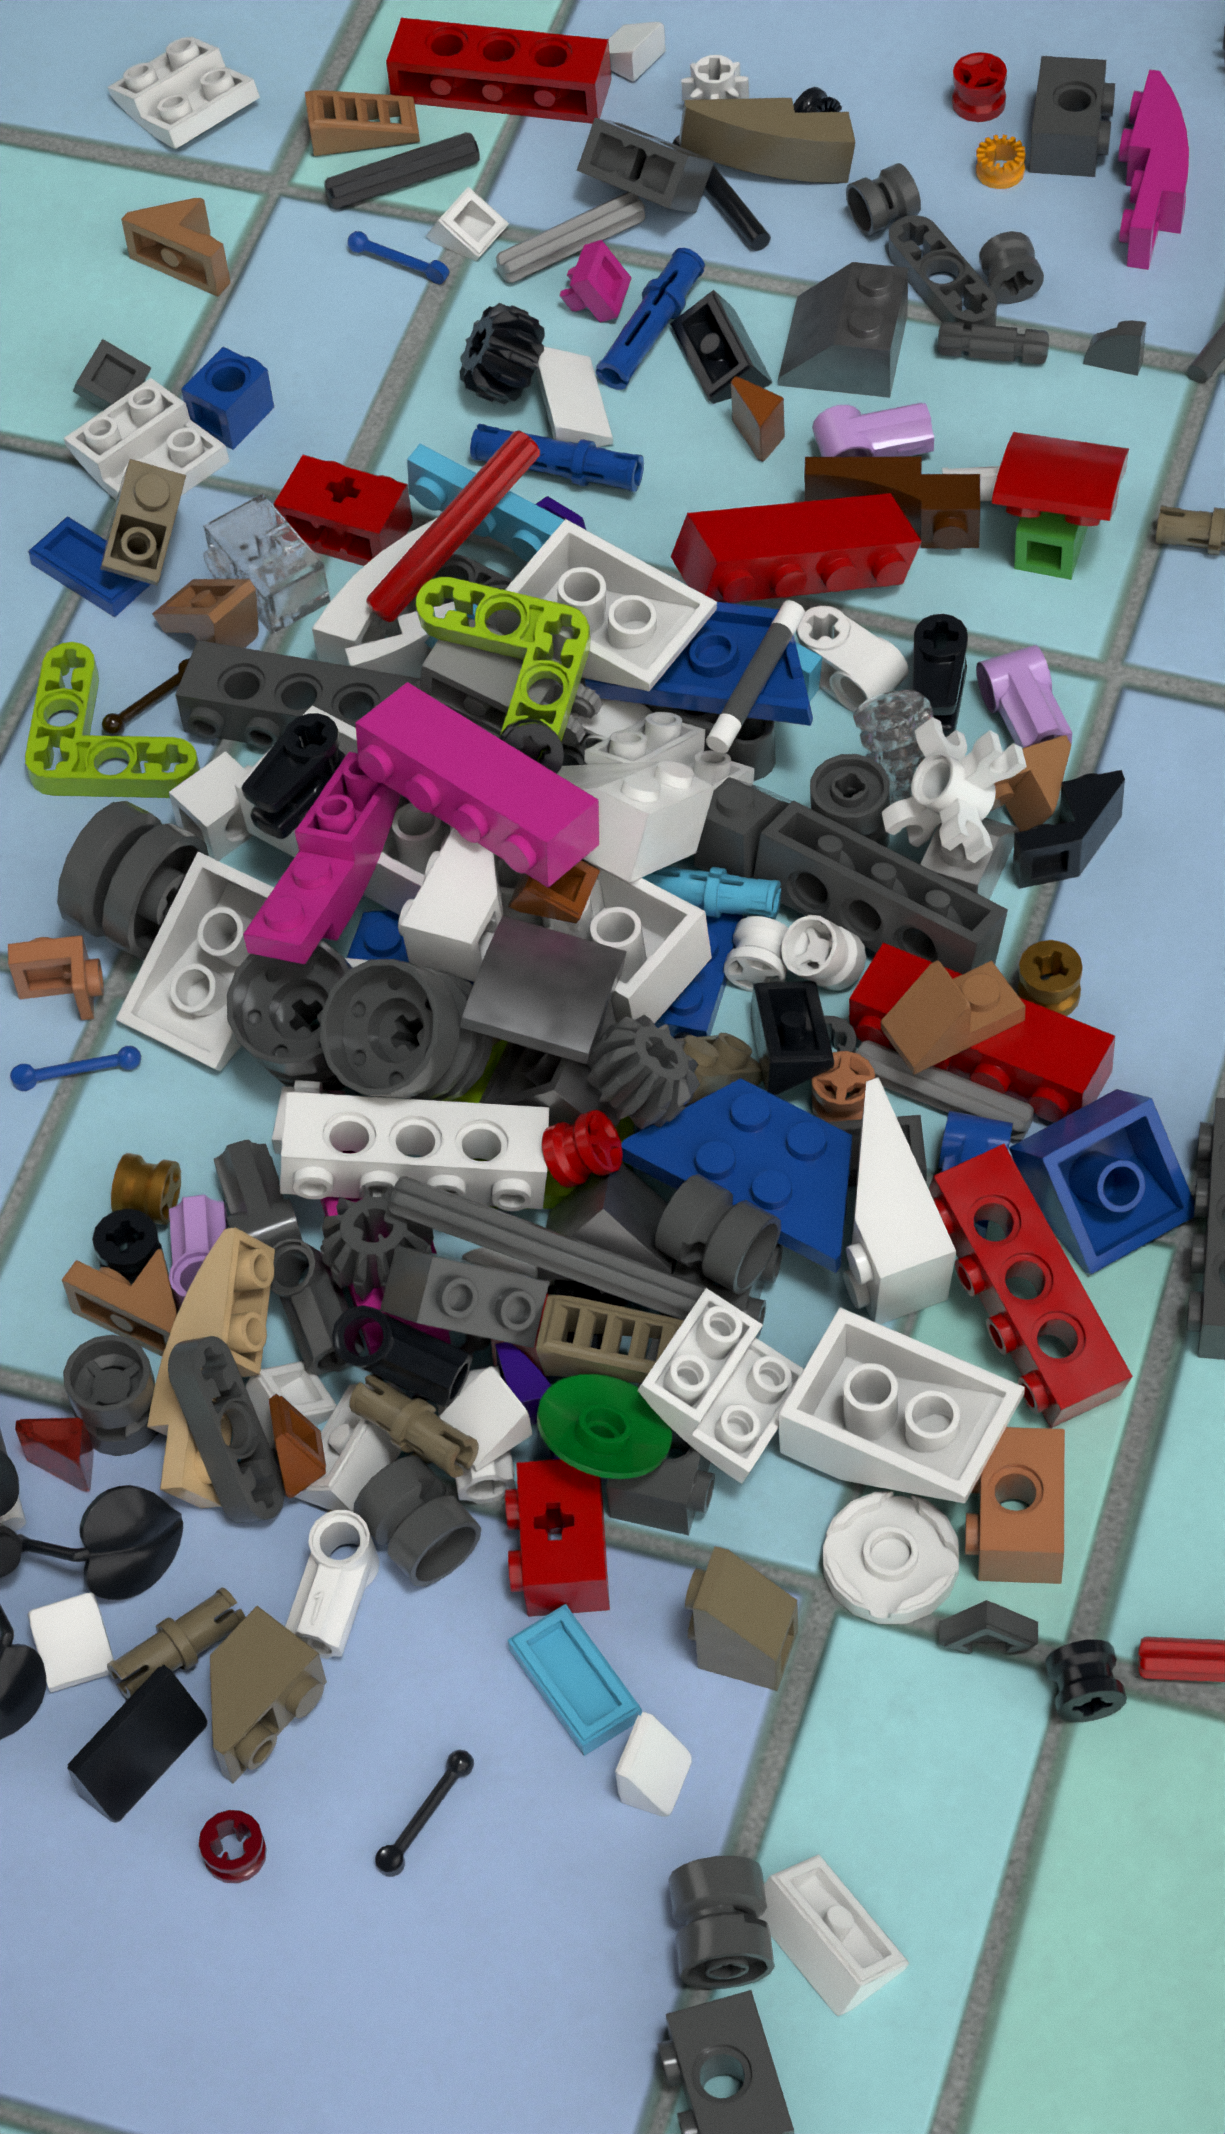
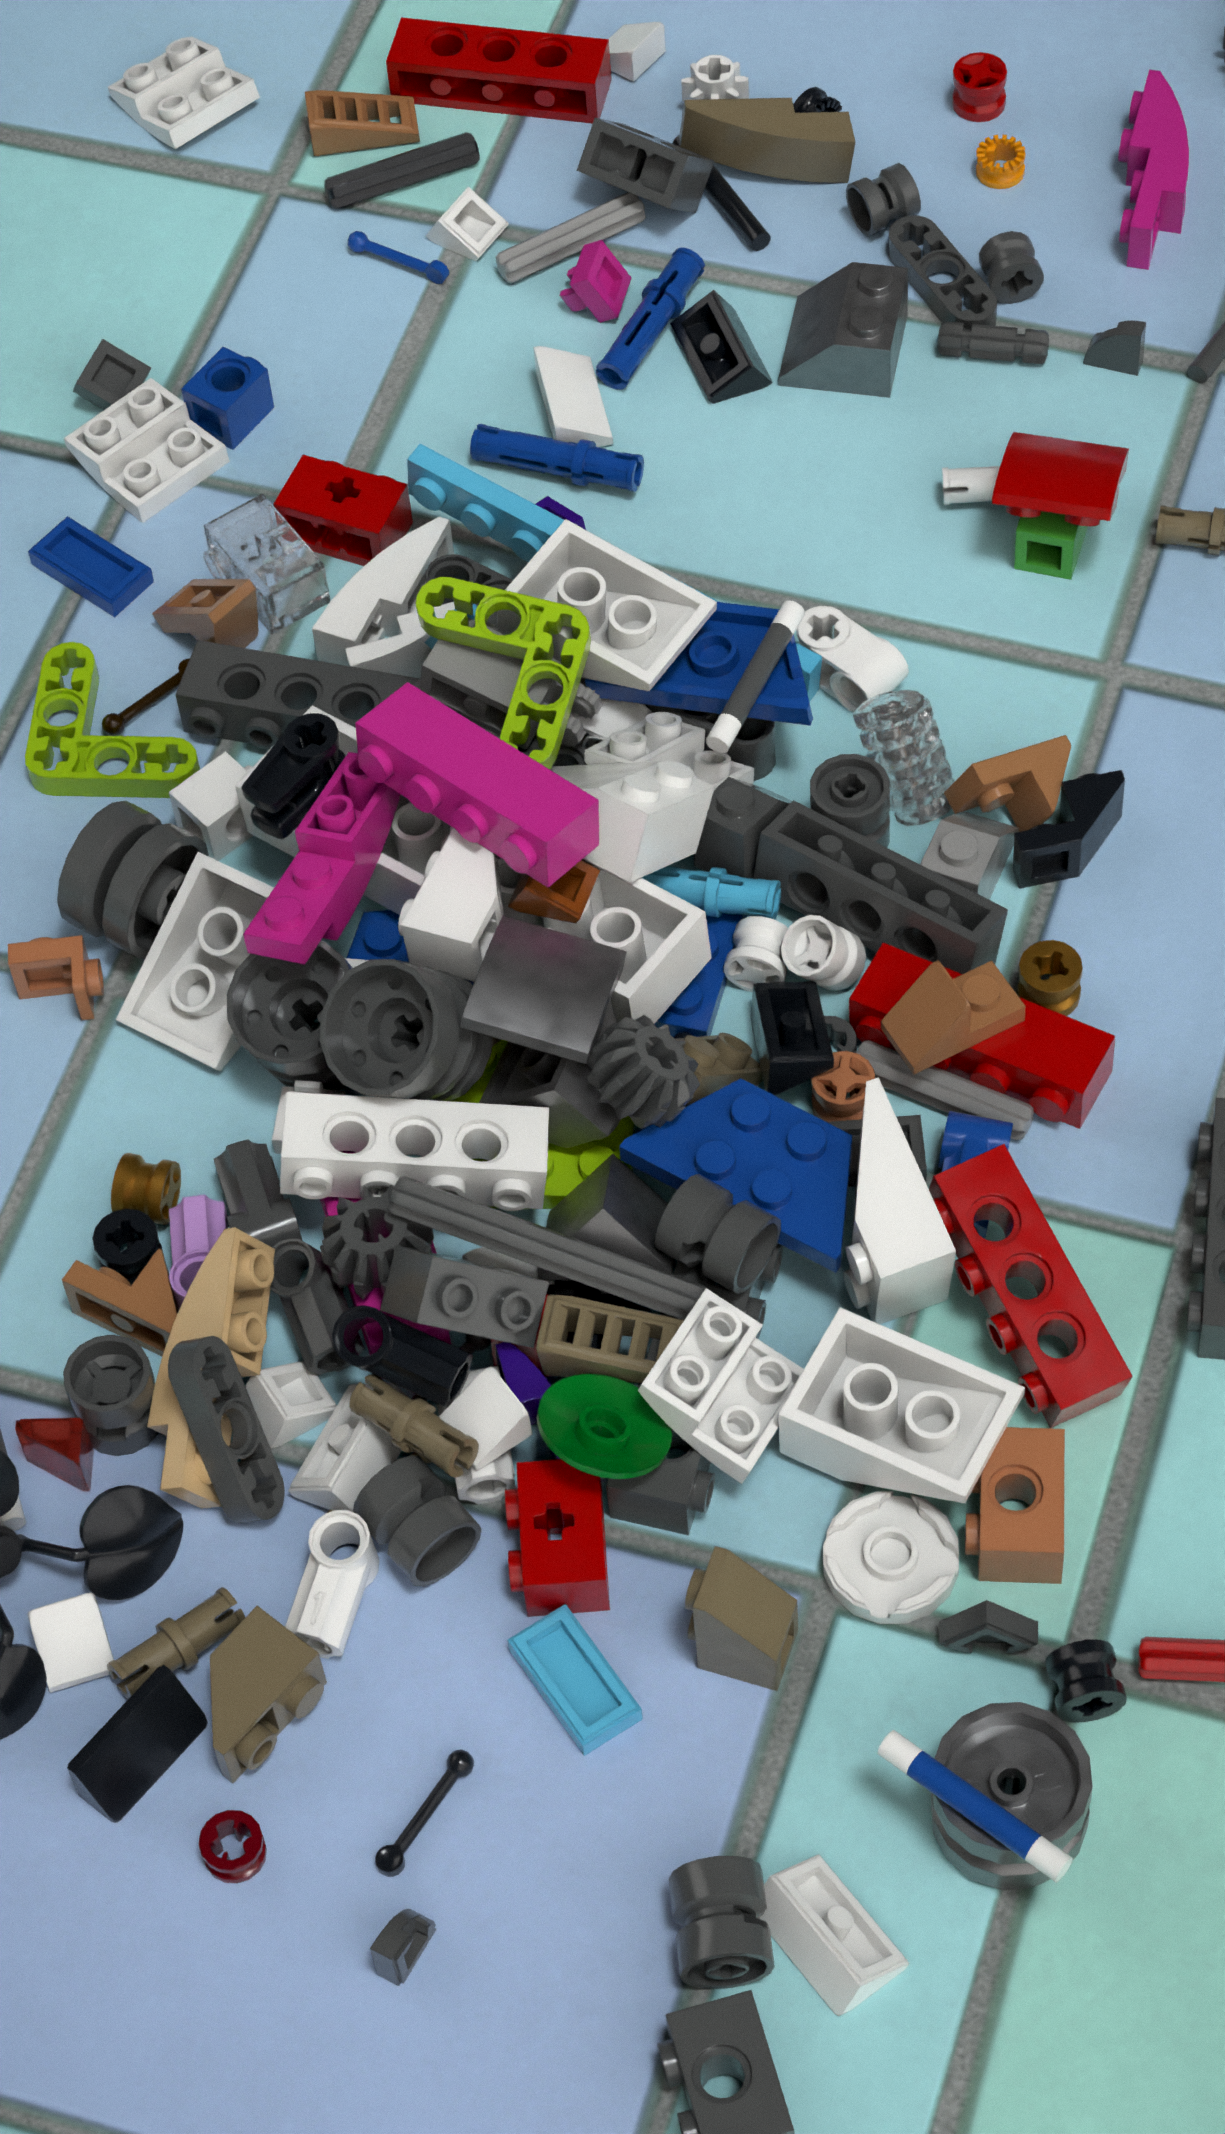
(25, 1076): blue hinge -> none
(142, 522): dark tan slope -> none
(178, 243): medium nougat slope -> none
(297, 1446): dark orange slope -> none
(401, 1945): none -> dark grey tile
(453, 526): red axle -> none
(502, 353): black gear -> none
(531, 737): black wheel -> none
(582, 1148): red wheel -> none
(652, 1767): white slope -> none
(757, 416): dark orange slope -> none
(796, 548): red brick -> none
(884, 433): lavender piece -> none
(938, 506): reddish brown slope -> none
(941, 666): black piece -> none
(953, 789): white pin -> none
(975, 1806): none -> blue bar
(1021, 691): lavender piece -> none
(1028, 1767): none -> flat silver wheel
(1069, 116): dark grey brick -> none
(1106, 1178): blue slope -> none

